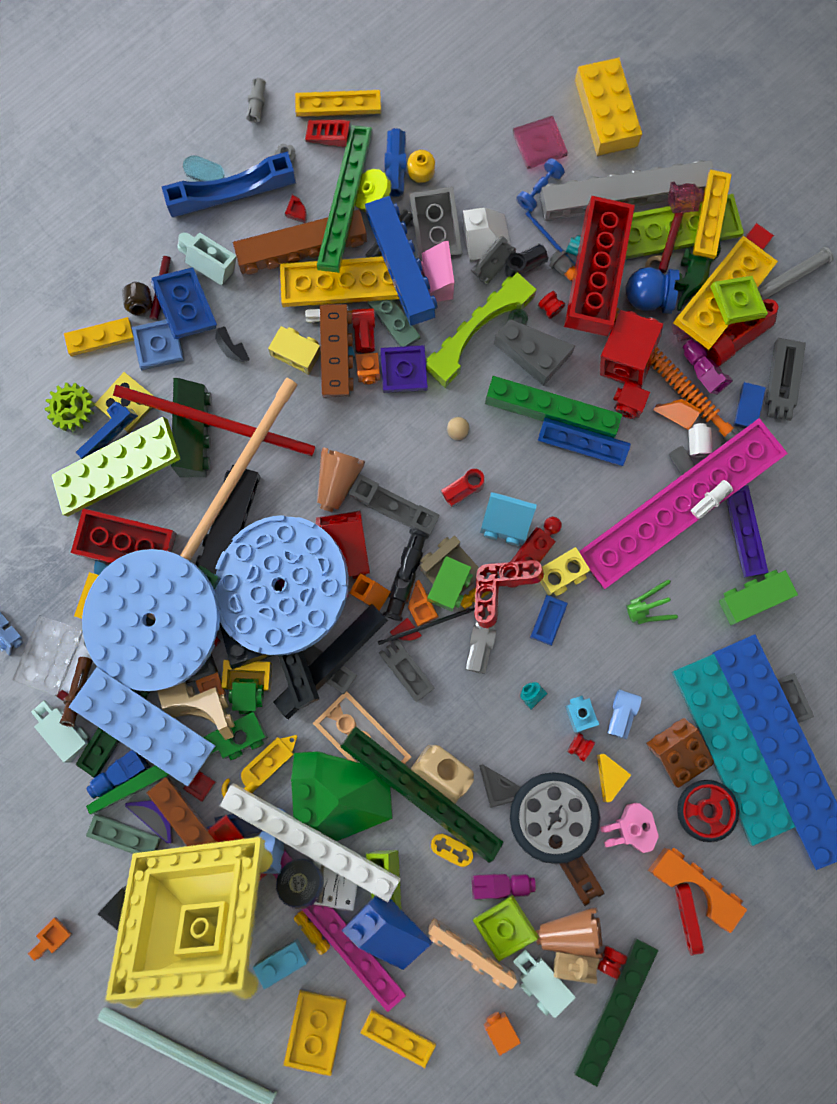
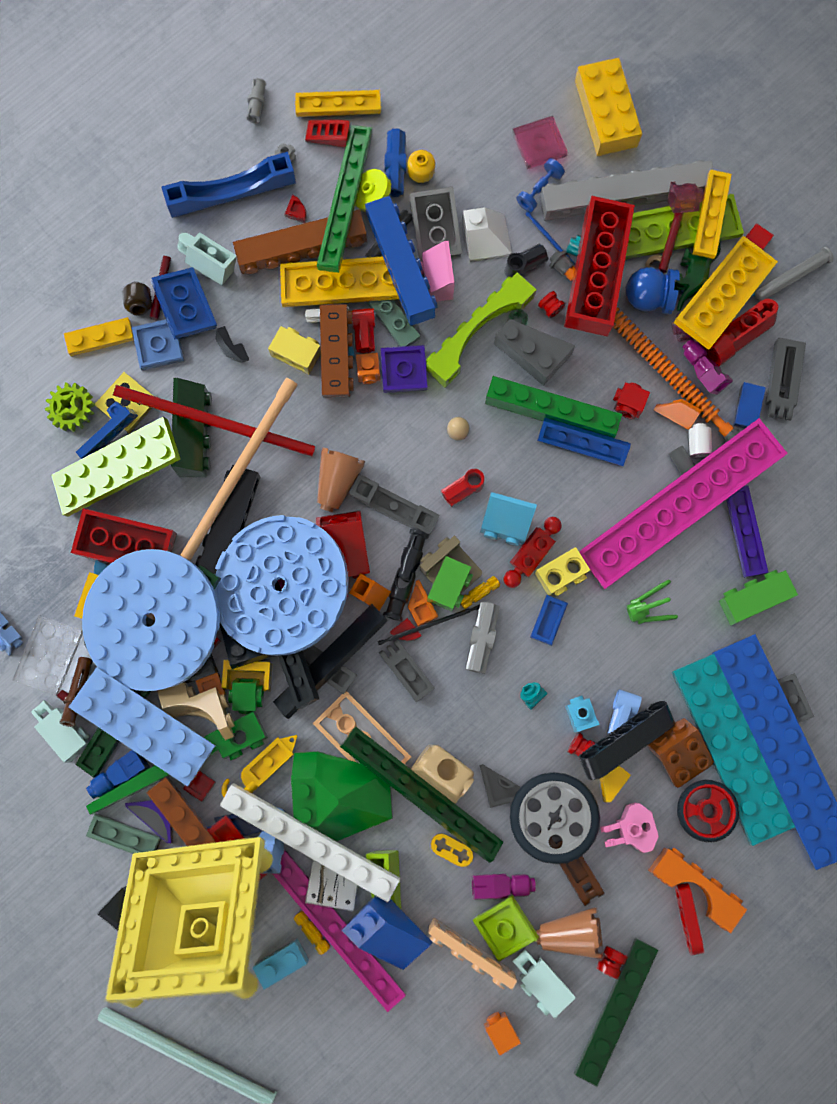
(50, 938): orange plate -> none
(202, 169): clear light blue tile -> none
(299, 884): black tile -> none
(315, 1032): yellow tile -> none
(398, 1038): yellow tile -> none
(493, 260): dark grey hinge -> none
(493, 583): red beam -> none
(575, 968): tan hips -> none
(626, 740): none -> black beam
(630, 348): red slope -> none
(712, 499): white axle -> none
(739, 300): lime tile -> none

